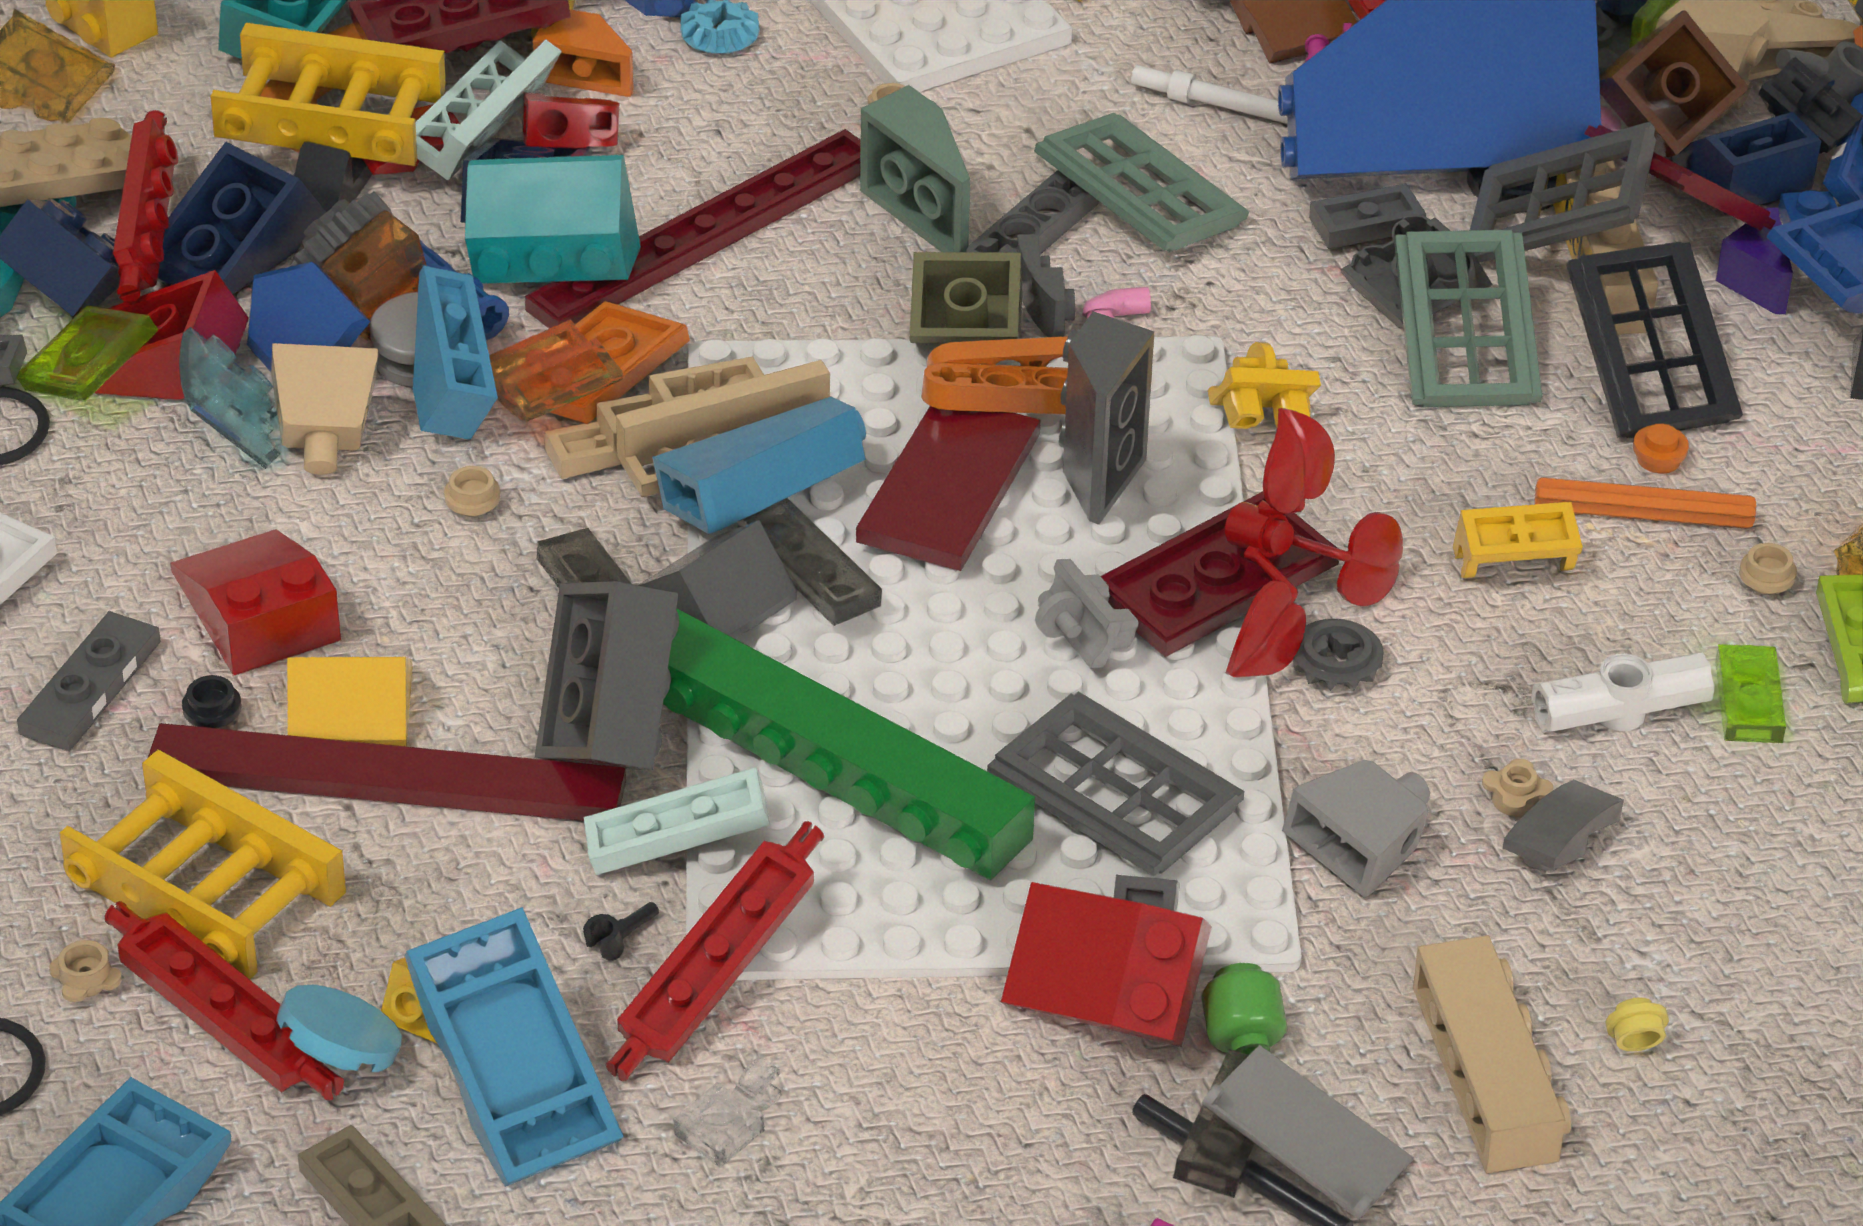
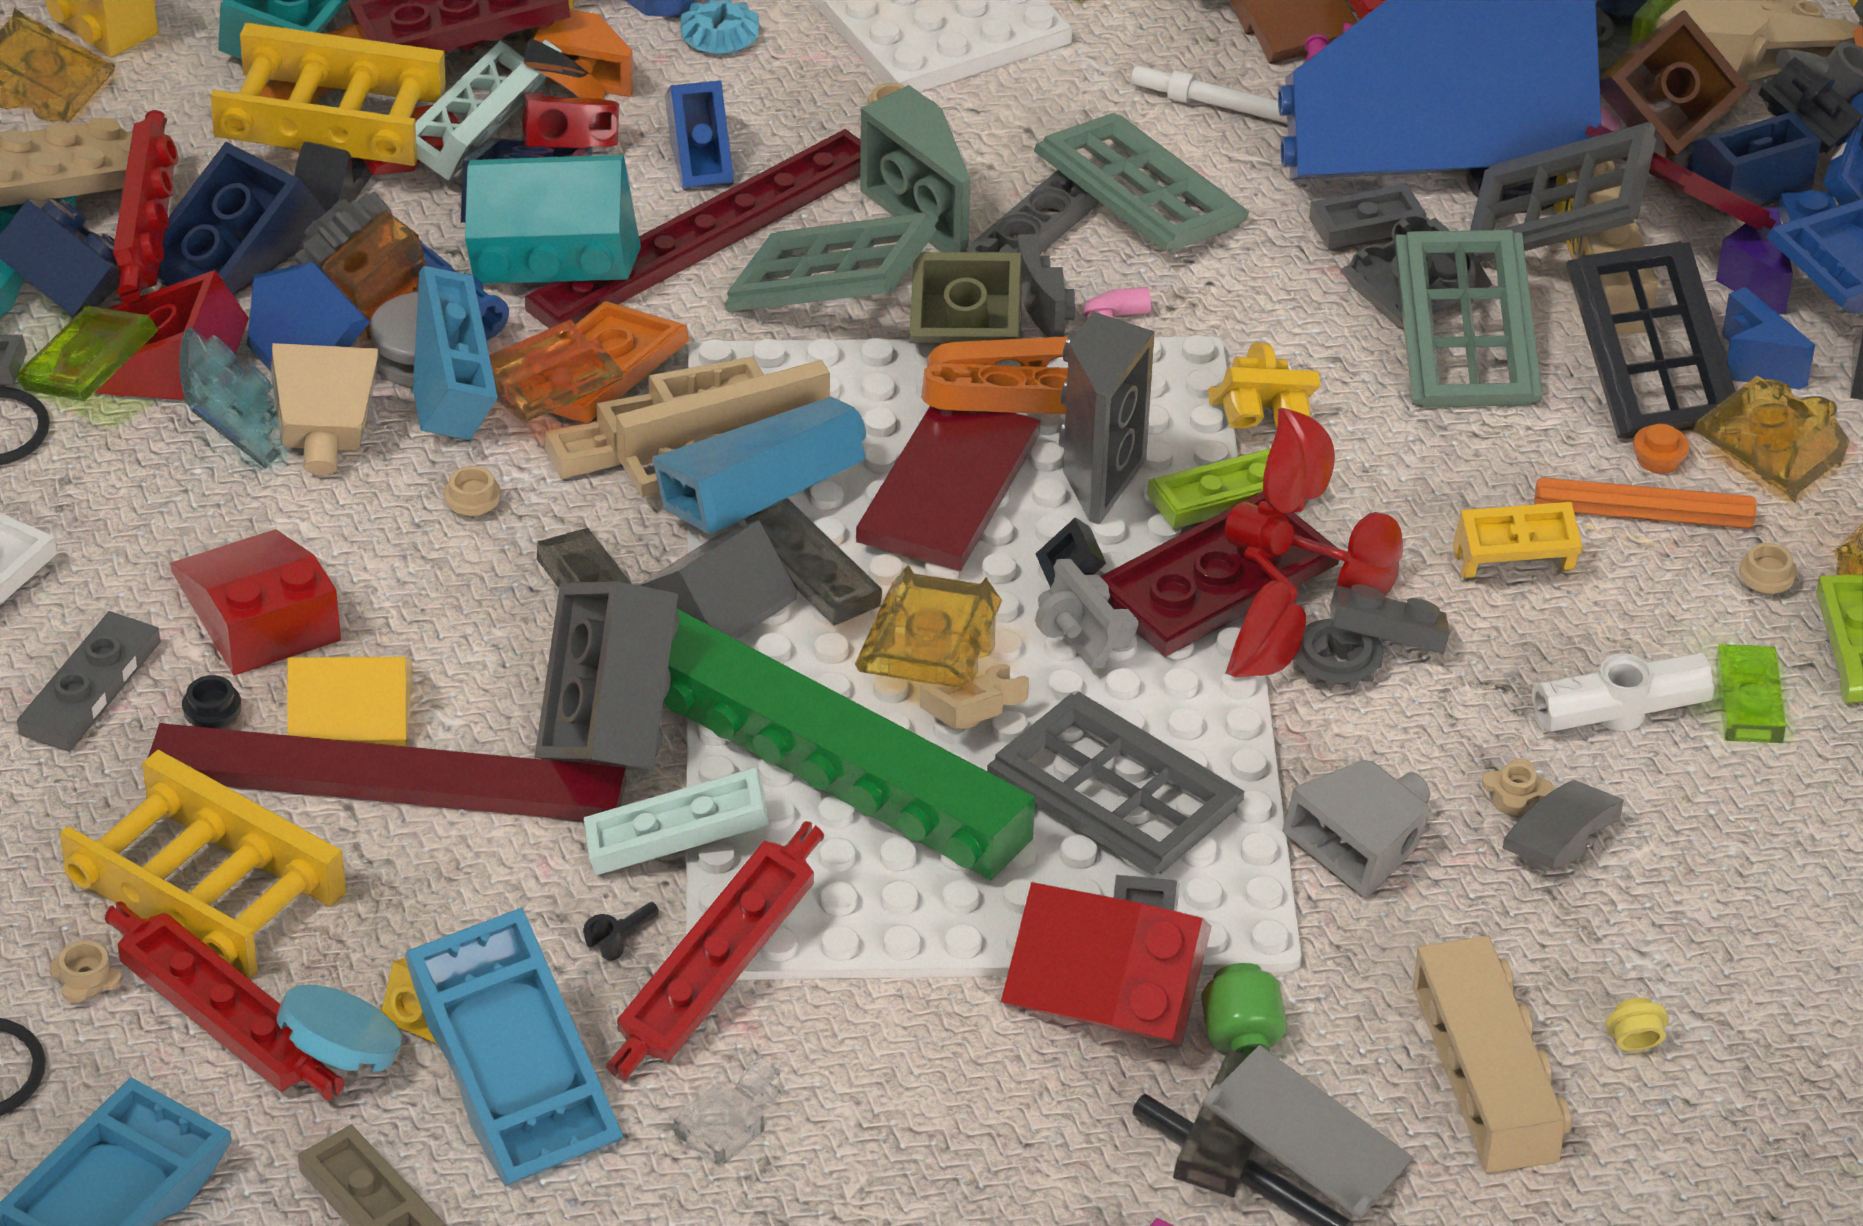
(562, 70): none -> sticker
(699, 134): none -> blue slope
(755, 292): none -> sand green piece
(931, 630): none -> clear yellow slope
(977, 699): none -> tan plate
(1074, 543): none -> black plate
(1208, 489): none -> lime tile
(1372, 614): none -> dark grey plate
(1764, 343): none -> blue slope
(1777, 434): none -> clear yellow slope

